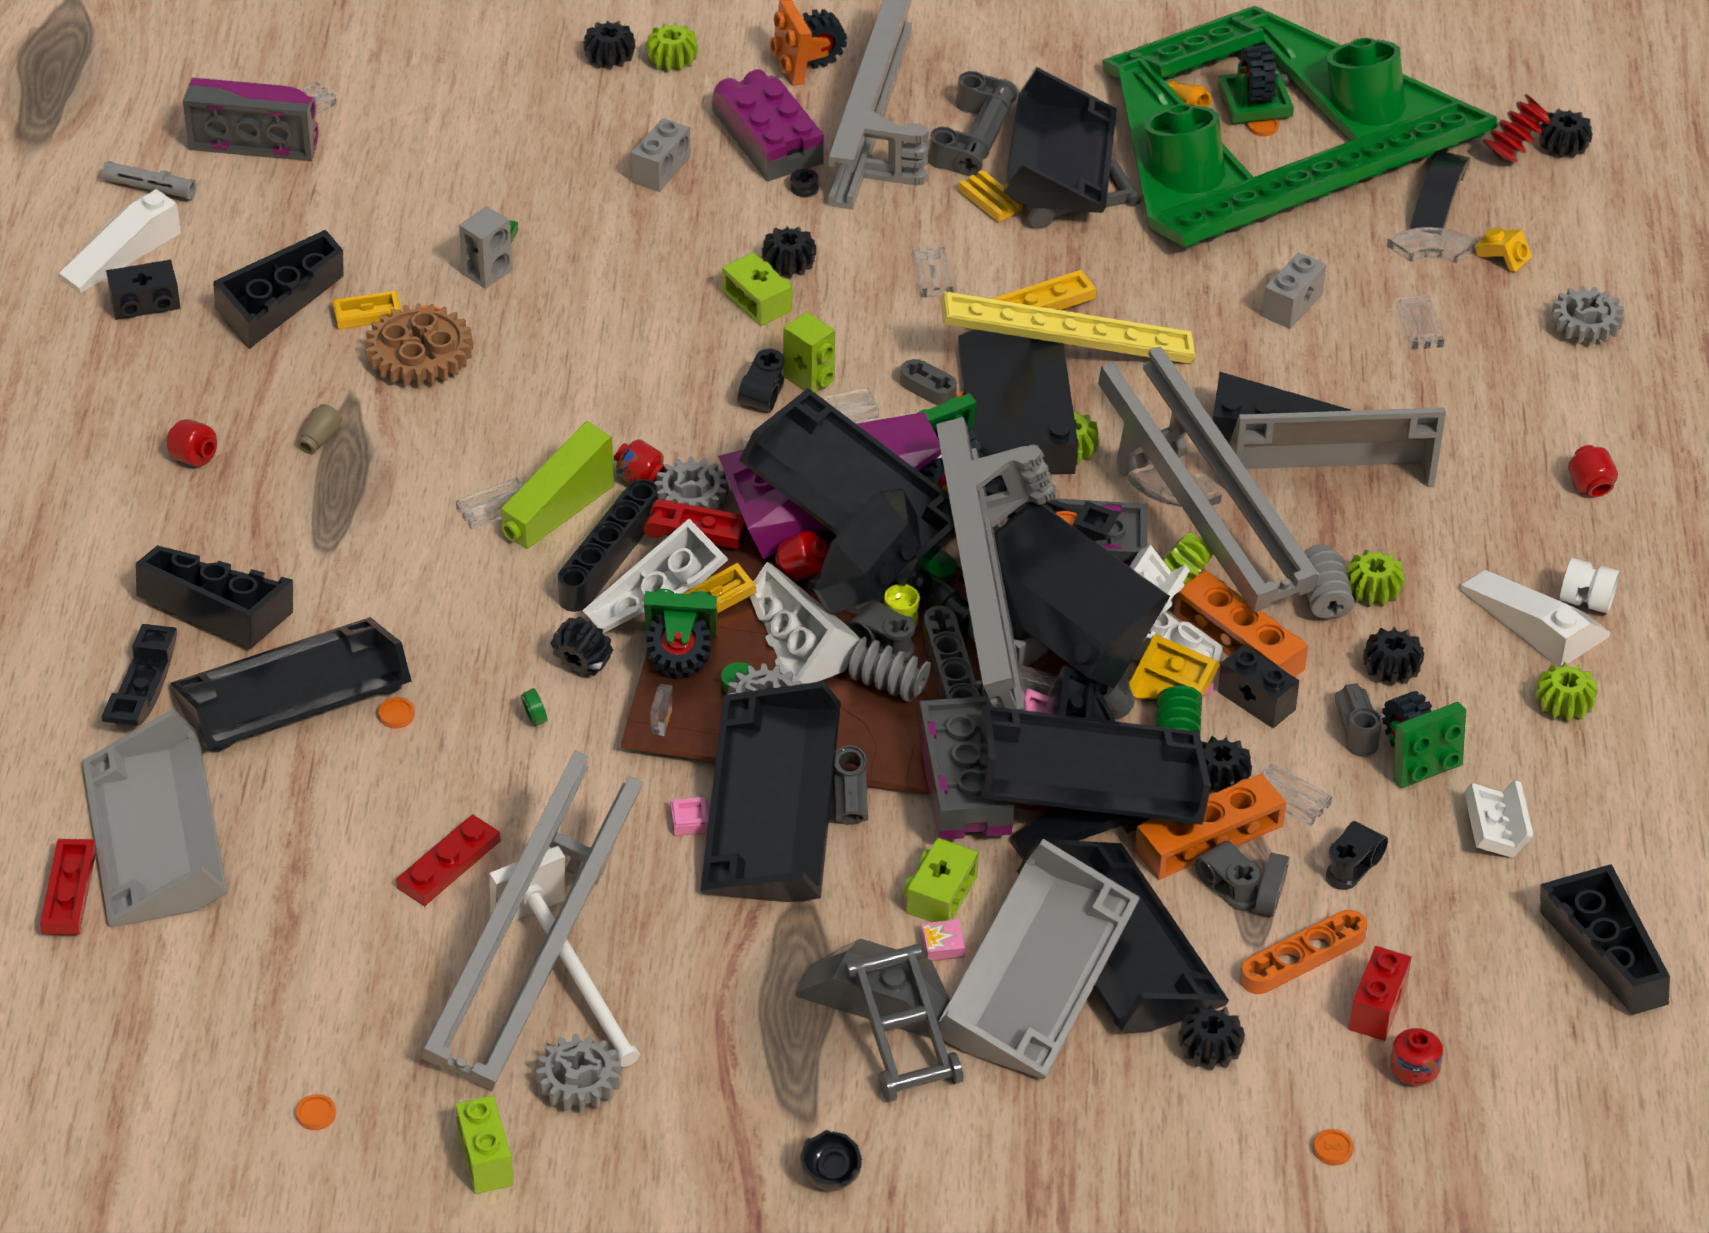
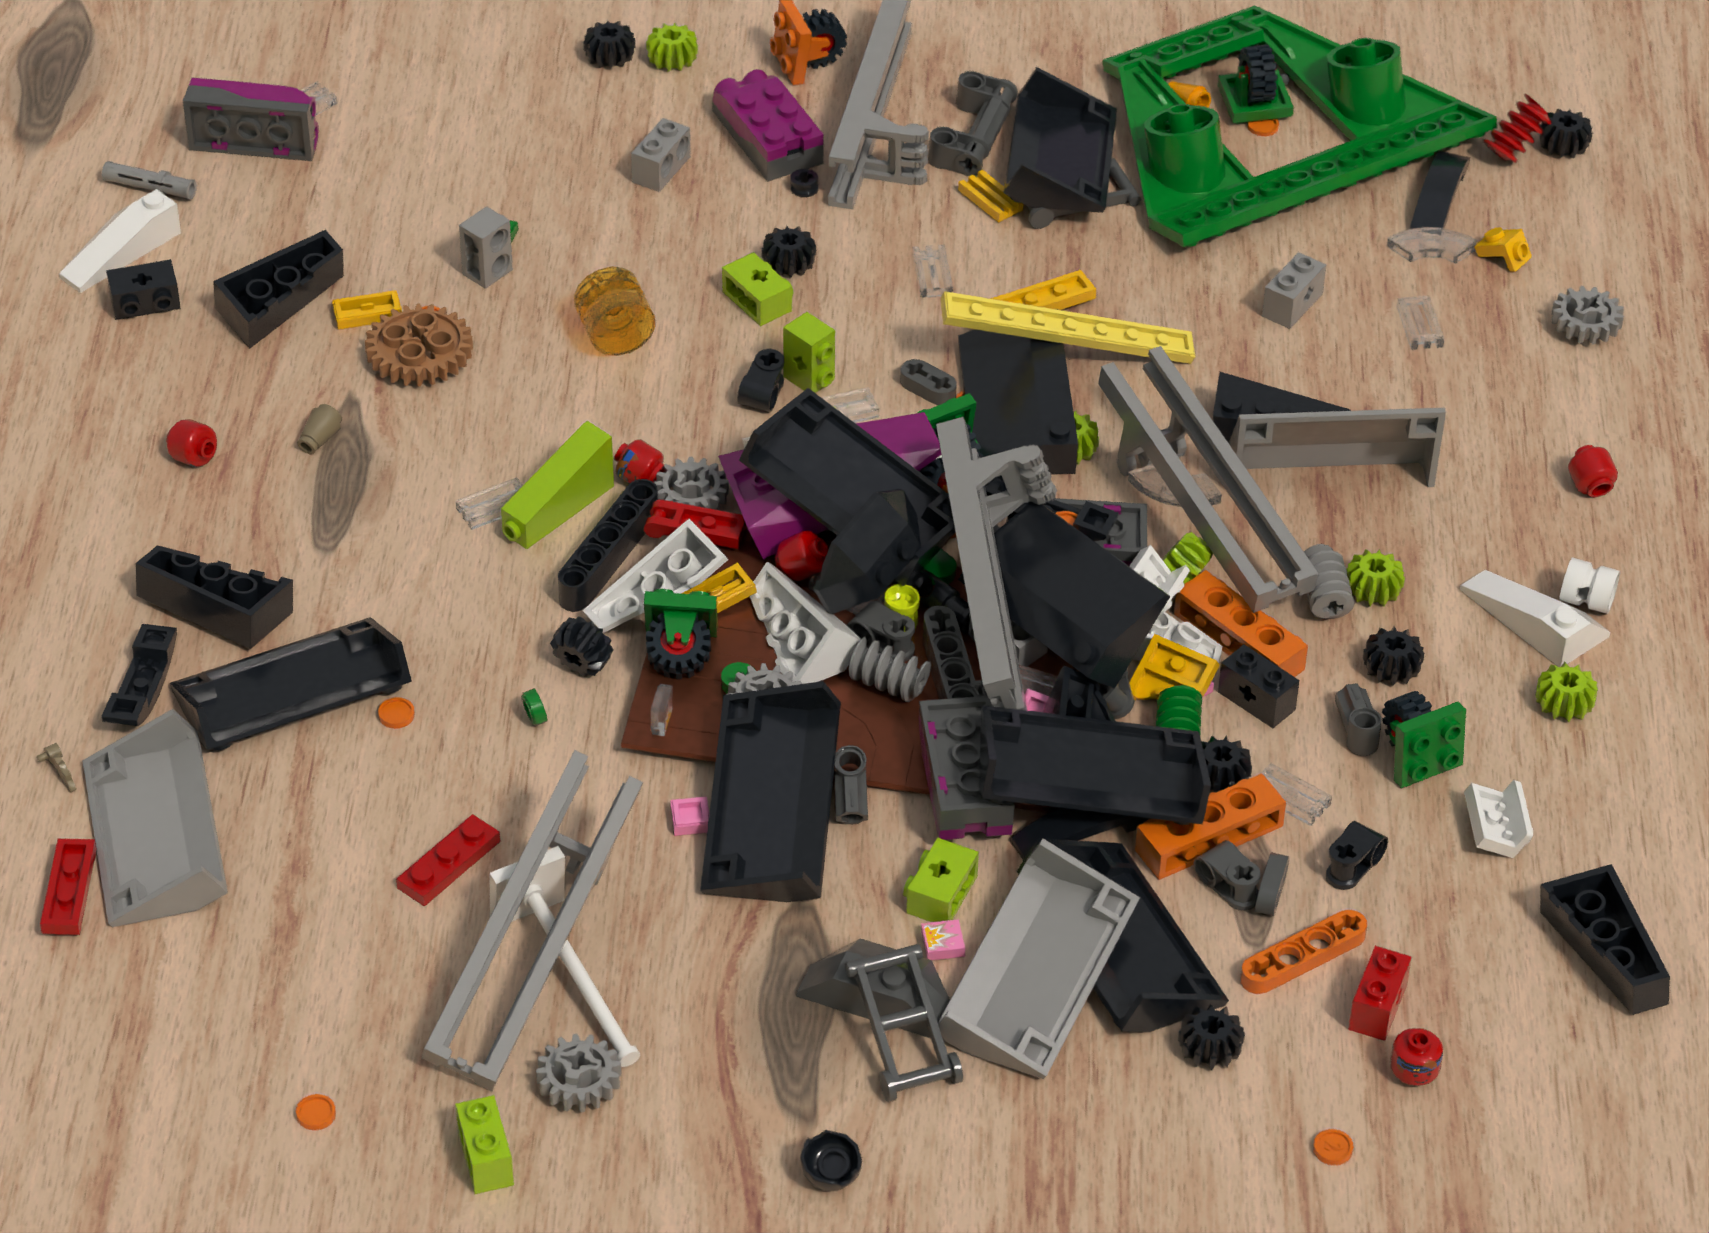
(54, 756): none -> dark tan piece
(614, 311): none -> clear yellow wheel

